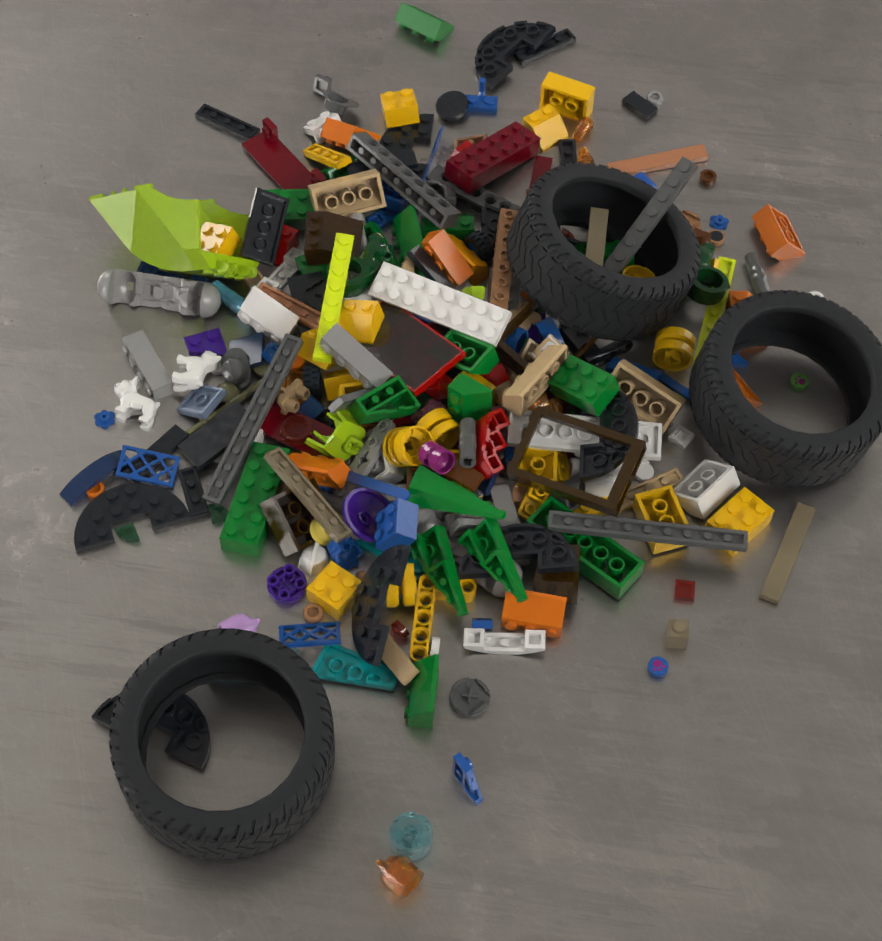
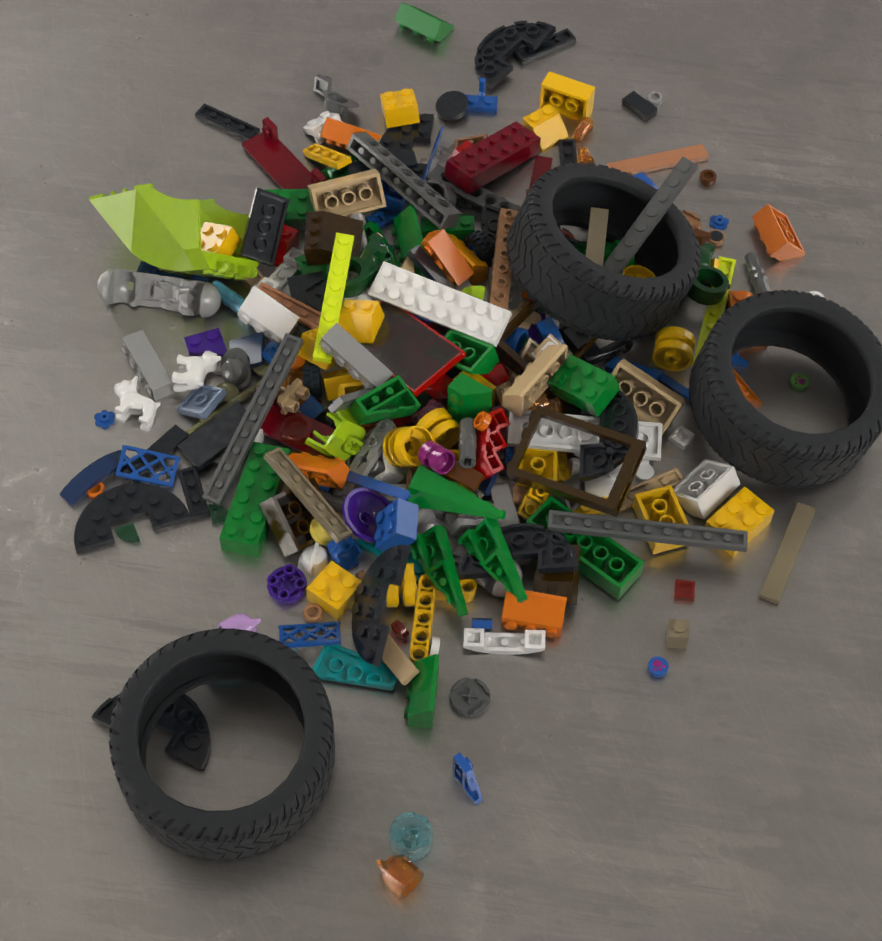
(482, 421): none -> orange tile

